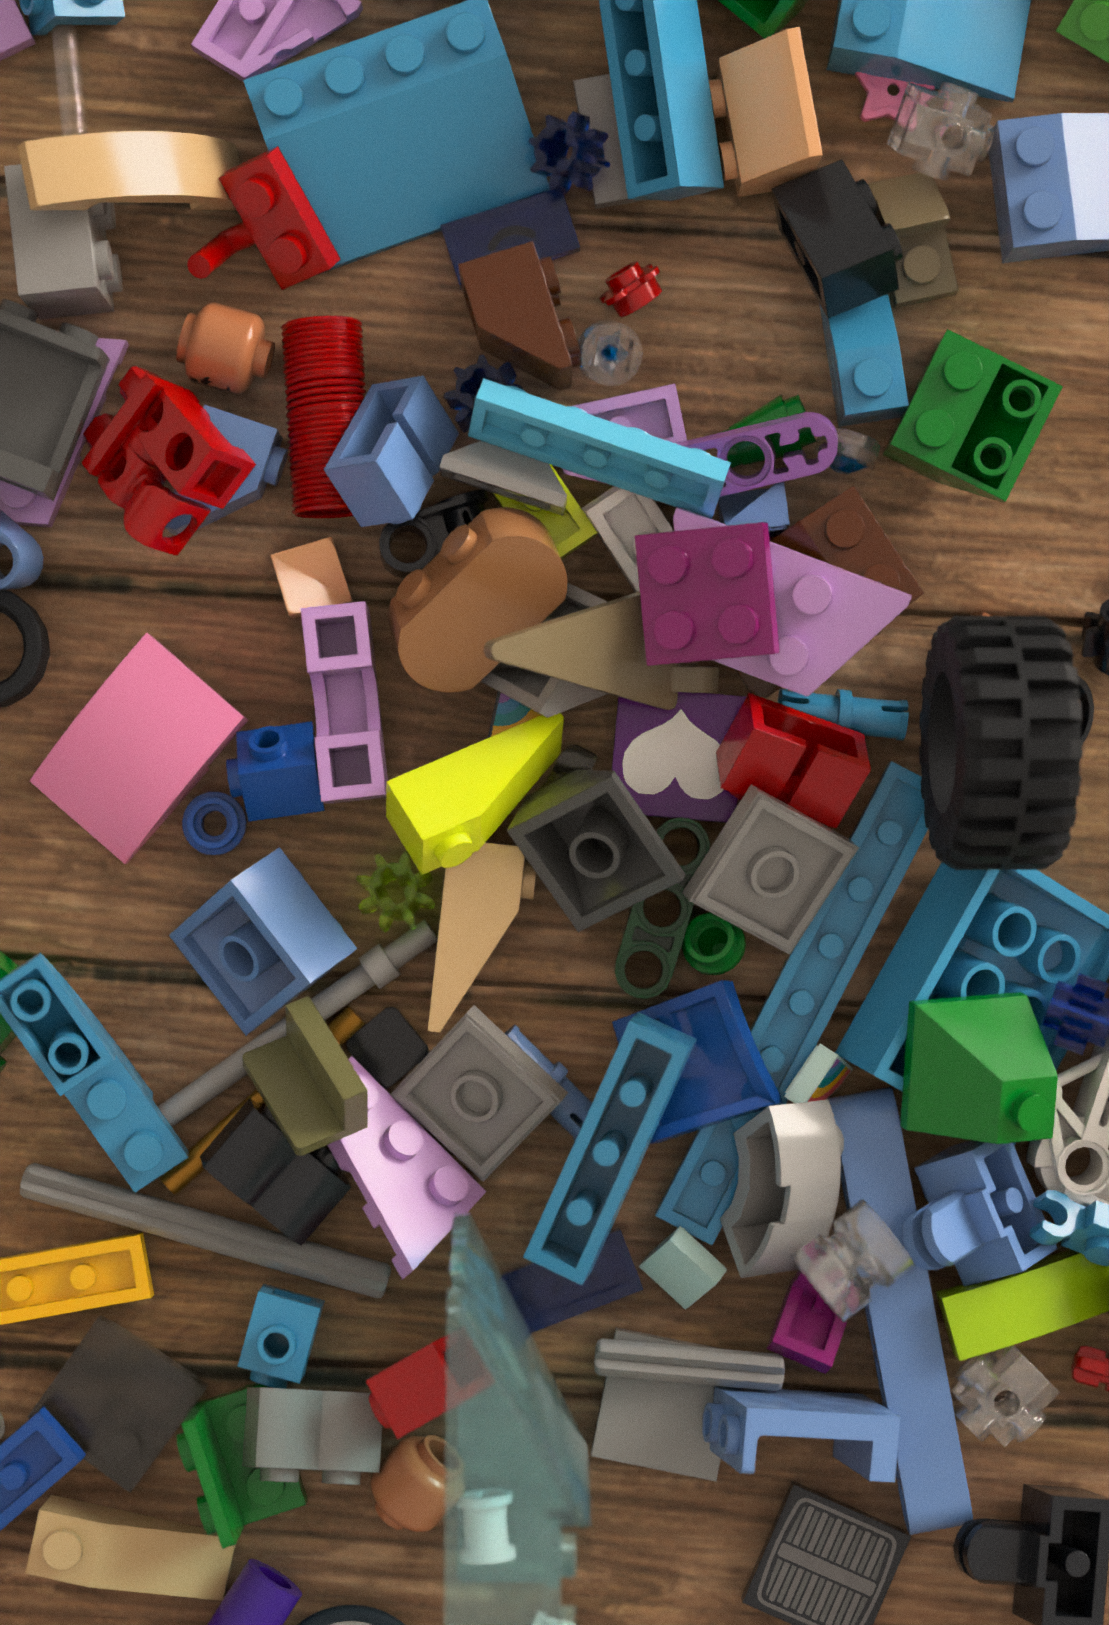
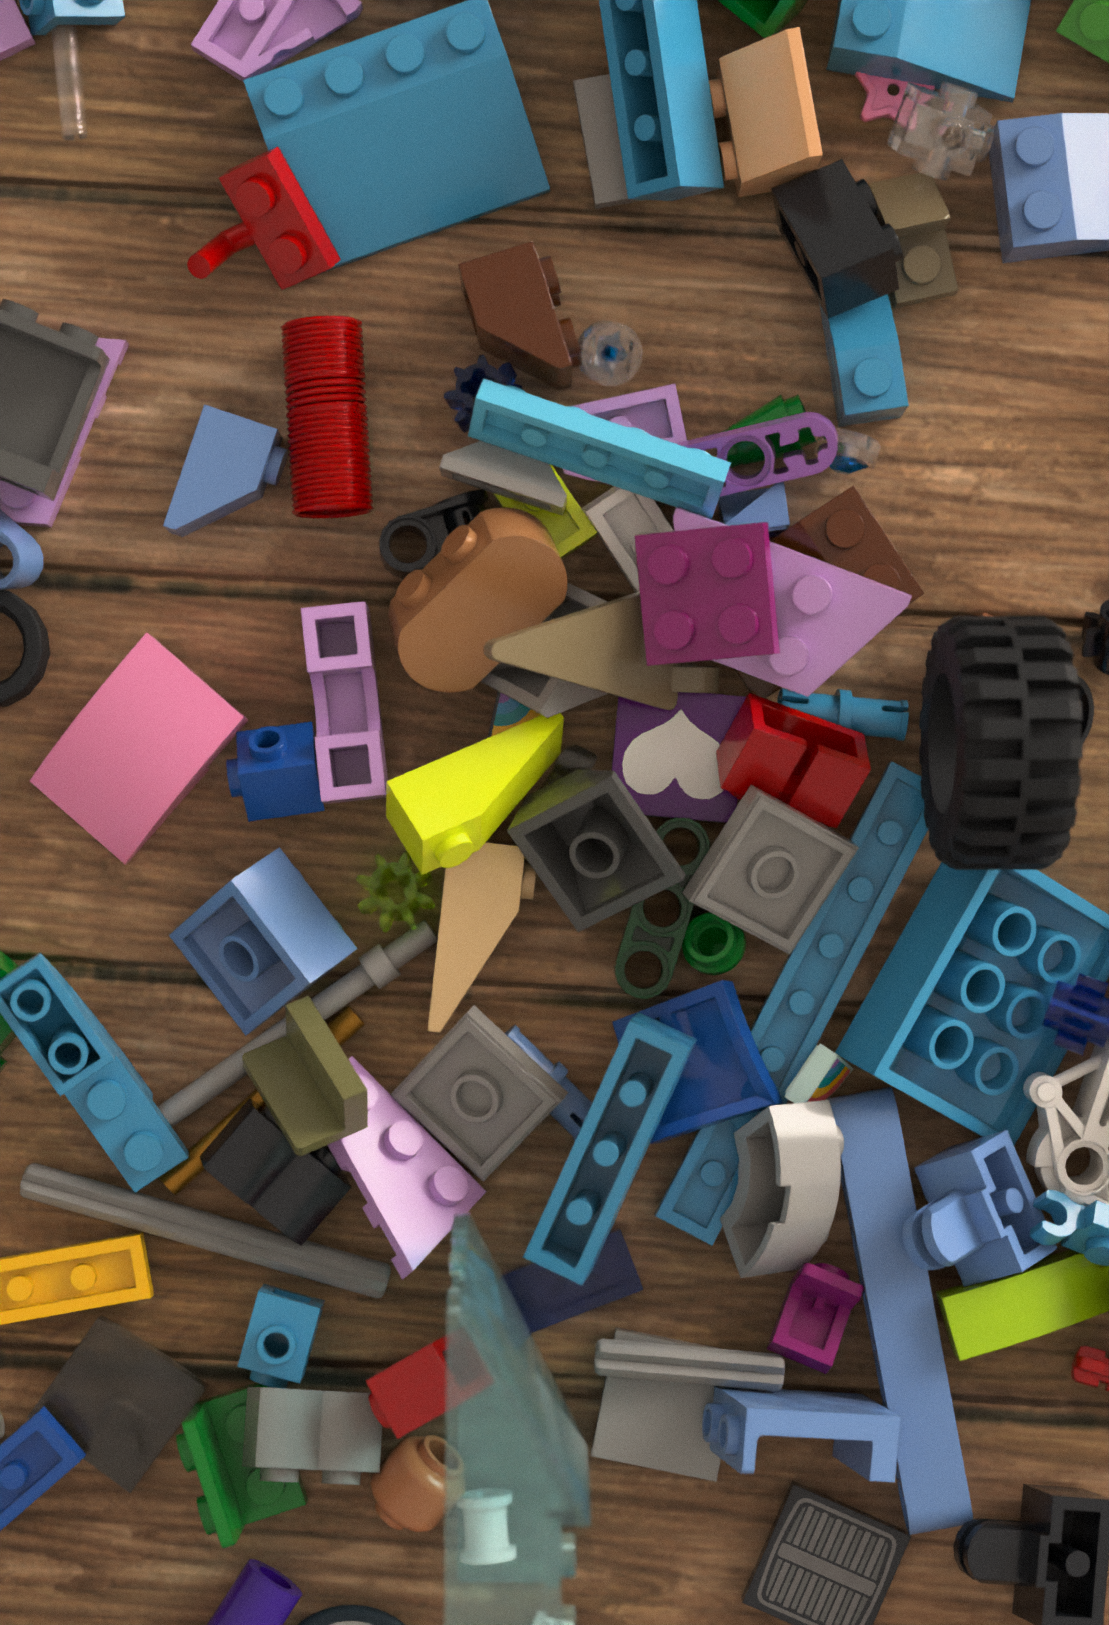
(62, 255): light grey brick -> none
(126, 1551): tan slope -> none
(127, 168): tan slope -> none
(160, 438): red hips -> none
(194, 823): blue plate -> none
(224, 348): nougat head -> none
(311, 576): light nougat slope -> none
(387, 1047): black piece -> none
(391, 451): medium blue piece -> none
(535, 218): clear blue tile -> none
(552, 149): clear blue gear -> none
(631, 288): red plate -> none
(683, 1267): light aqua tile -> none
(853, 1260): clear wheel -> none
(972, 419): green slope -> none
(978, 1070): green slope -> none
(1018, 1412): clear brick -> none

